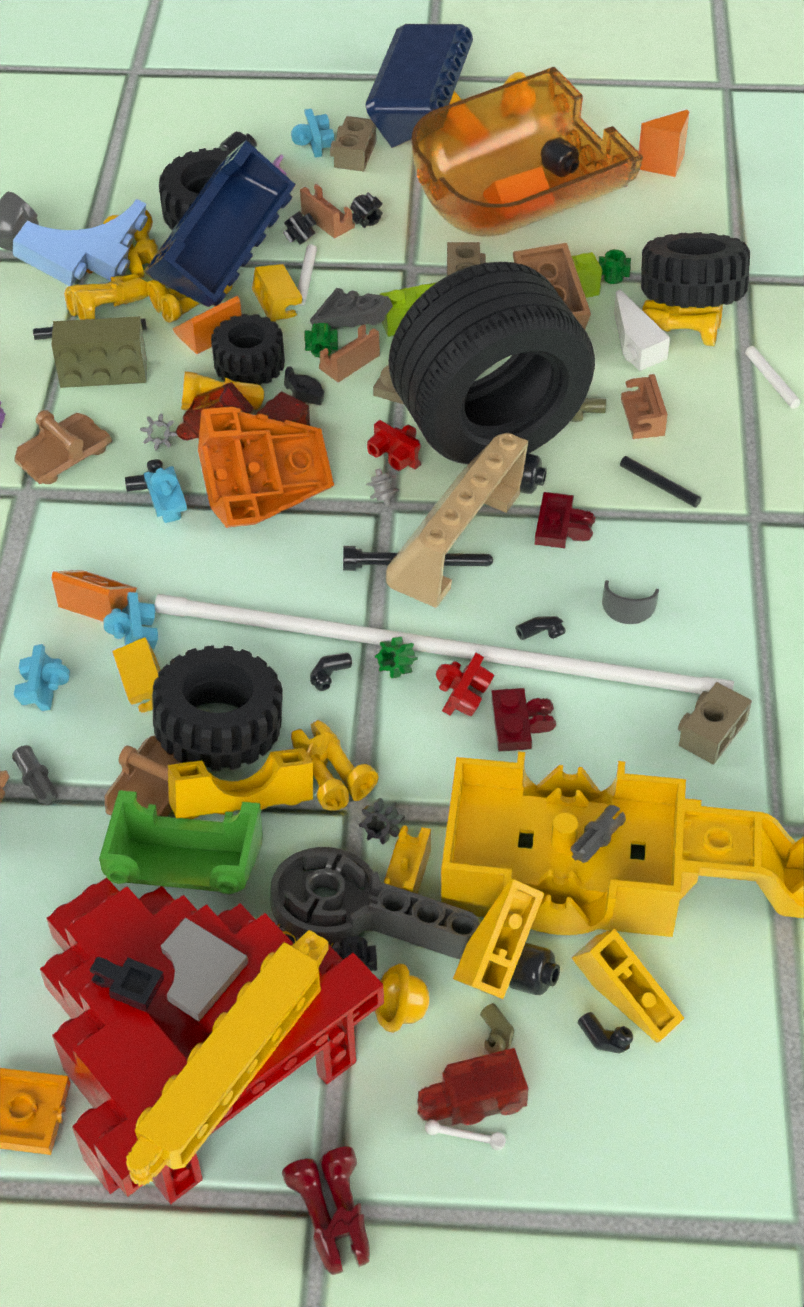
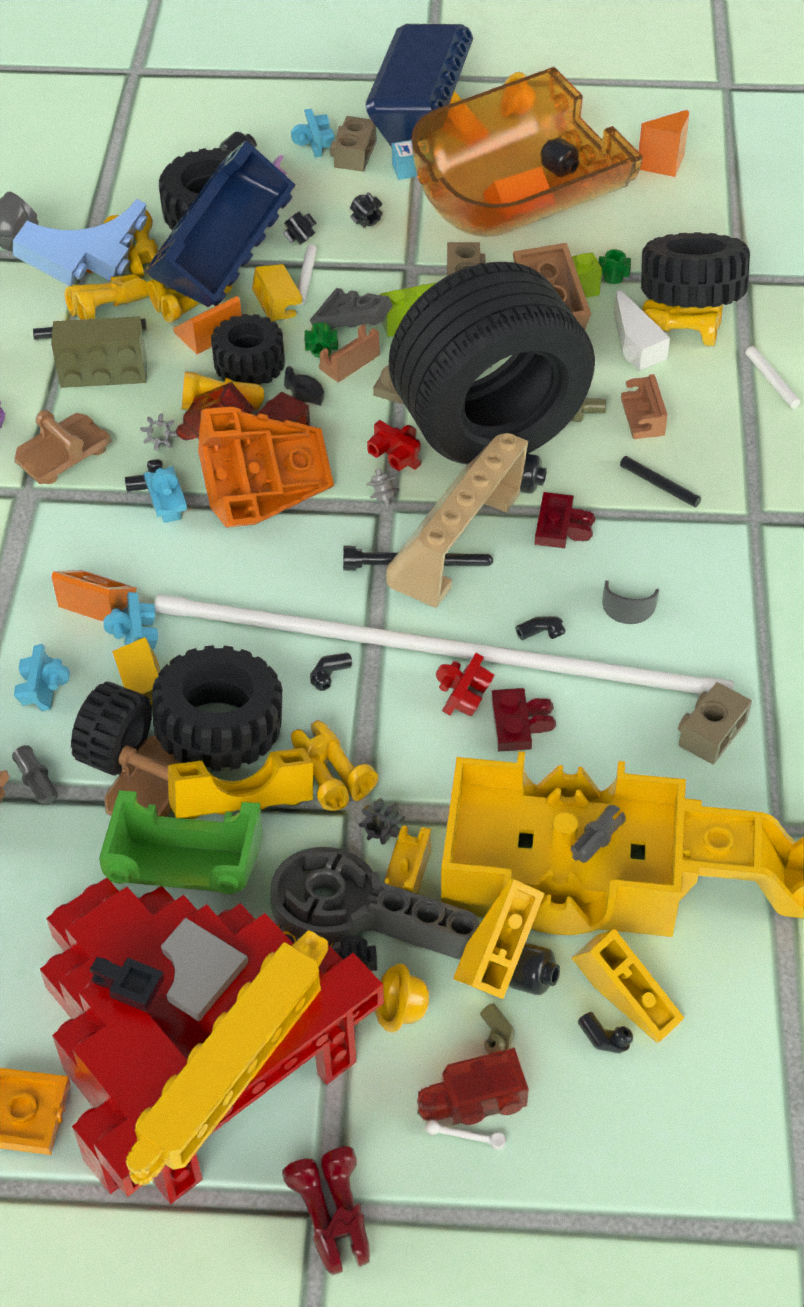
(107, 724): none -> black tyre
(324, 213): nougat hinge -> none
(396, 657): green gear -> none
(403, 160): none -> medium azure brick

